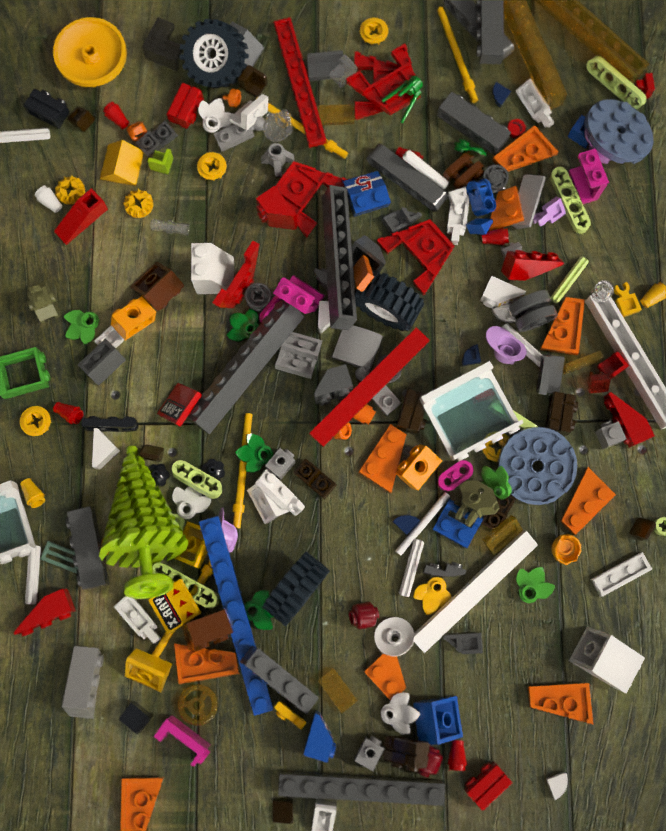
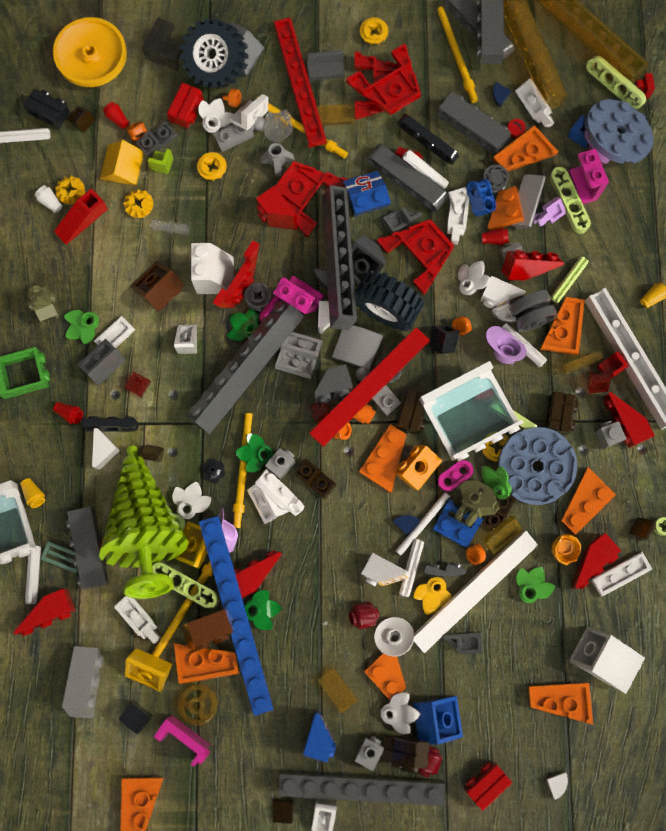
(27, 418): yellow gear -> none
(130, 326): light orange brick -> none
(137, 384): none -> clear red tile
(162, 475): black plant -> none
(175, 607): tile -> none
(179, 404): red tile -> none
(186, 339): none -> white slope
(193, 471): yellowish green beam -> none
(253, 81): dark brown panel -> none
(253, 576): none -> red slope
(279, 679): dark grey brick -> none
(284, 712): yellow plate -> none
(295, 588): black wheel -> none
(320, 412): none -> clear red tile
(343, 70): clear panel -> none
(362, 273): orange tile -> none
(383, 572): none -> white slope
(411, 87): green plant -> none
(428, 139): none -> black beam
(444, 339): none -> black panel
(457, 756): red cone -> none
(462, 324): none -> orange tile
(463, 146): green plate -> none
(471, 356): dark blue tile -> none
(473, 277): none -> white plate
(474, 170): reddish brown brick -> none
(475, 554): none -> orange tile
(479, 226): blue slope -> none
(550, 374): dark grey panel -> none
(596, 555): none -> red slope
(600, 295): clear wheel -> none
(627, 303): yellow plate -> none

